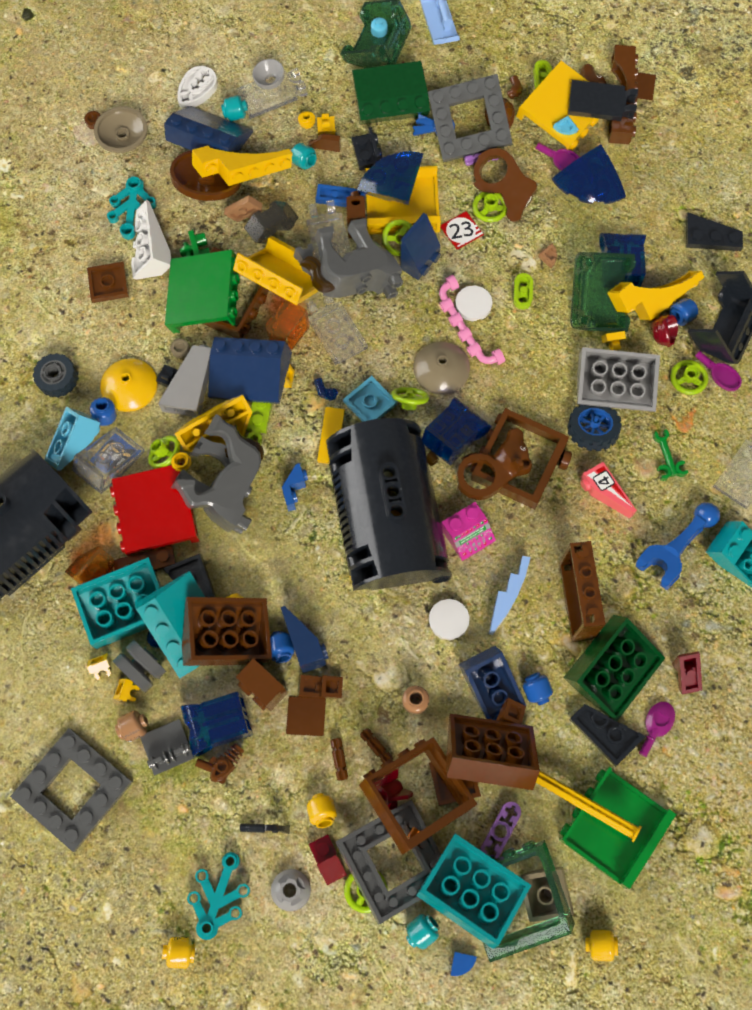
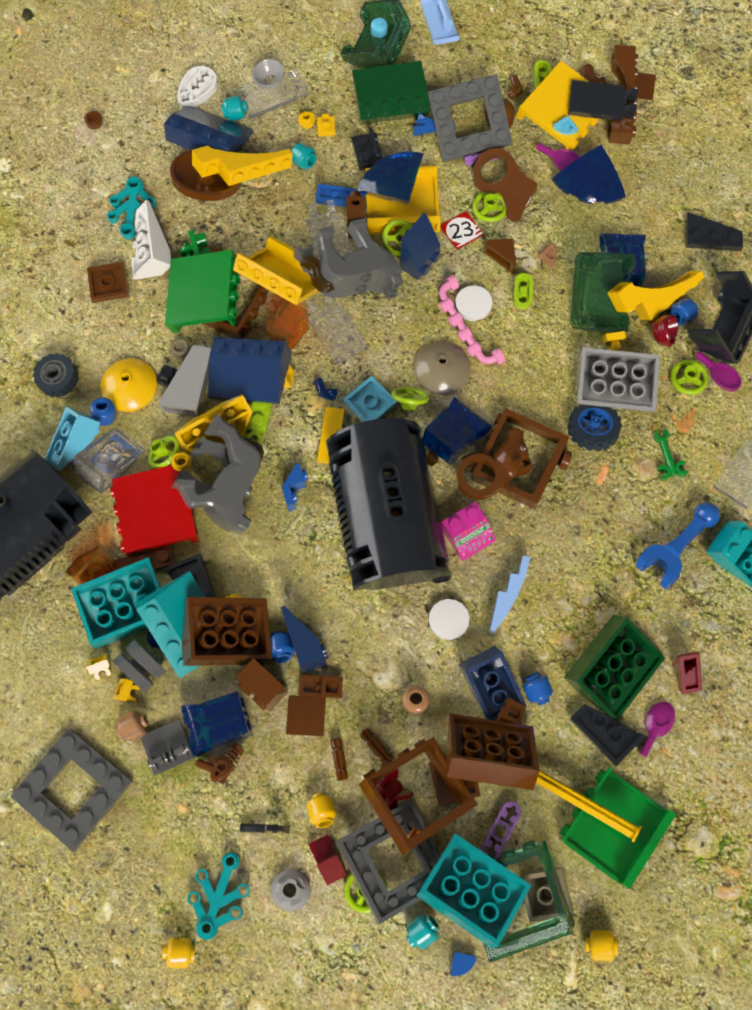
(120, 129): dark tan dish -> none
(243, 209): medium nougat plate -> none
(265, 224): clear smoke brick -> none
(326, 142): reddish brown tile -> none
(502, 252): none -> reddish brown slope
(581, 592): reddish brown window -> none
(605, 488): coral slope -> none

